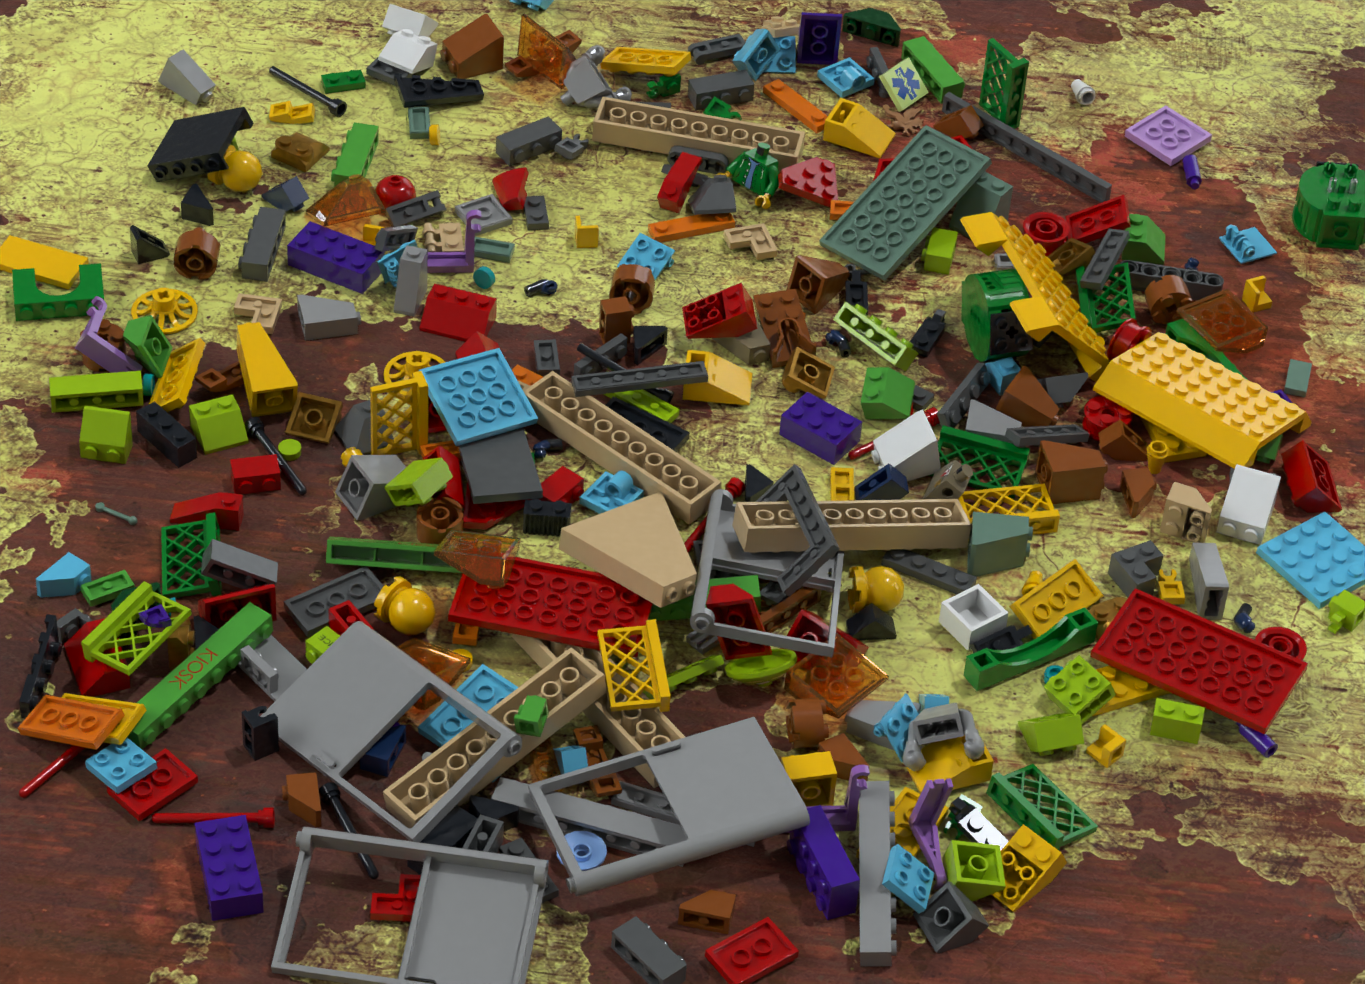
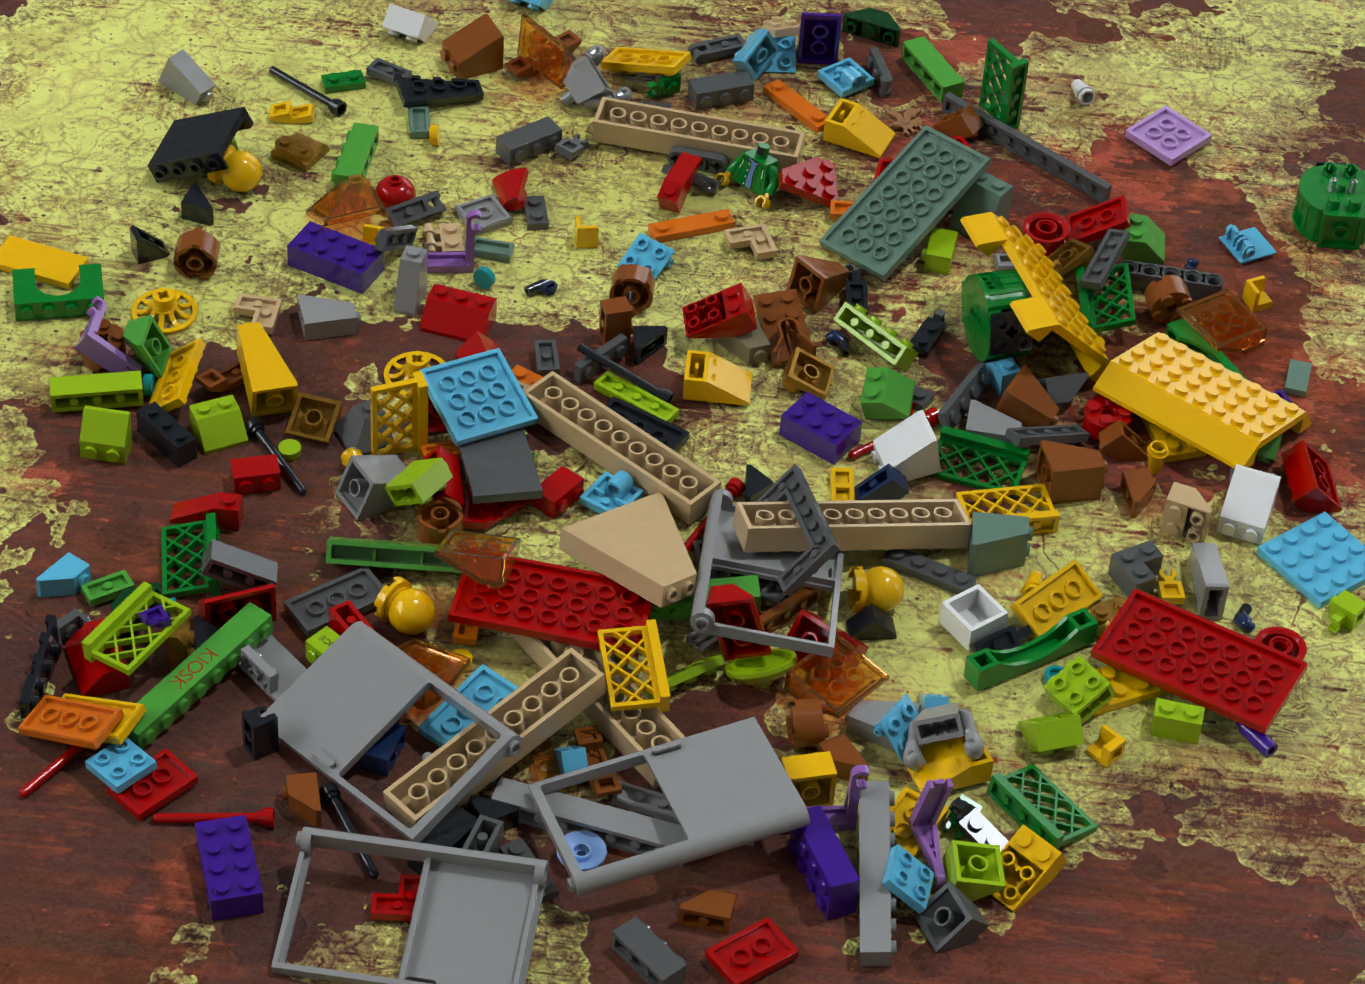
(100, 507): sand green hinge -> none
(262, 244): dark grey brick -> none
(287, 195): slope -> none
(390, 264): medium azure hinge -> none
(409, 51): white slope -> none
(531, 716): bright green brick -> none
(546, 517): black brick -> none
(547, 445): arm -> none
(639, 378): dark grey tile -> none
(714, 197): dark grey slope -> none
(721, 109): green plate -> none
(903, 84): yellowish green tile -> none
(952, 477): dark tan torso -> none
(1126, 337): red wheel -> none
(1192, 171): dark purple cylinder -> none

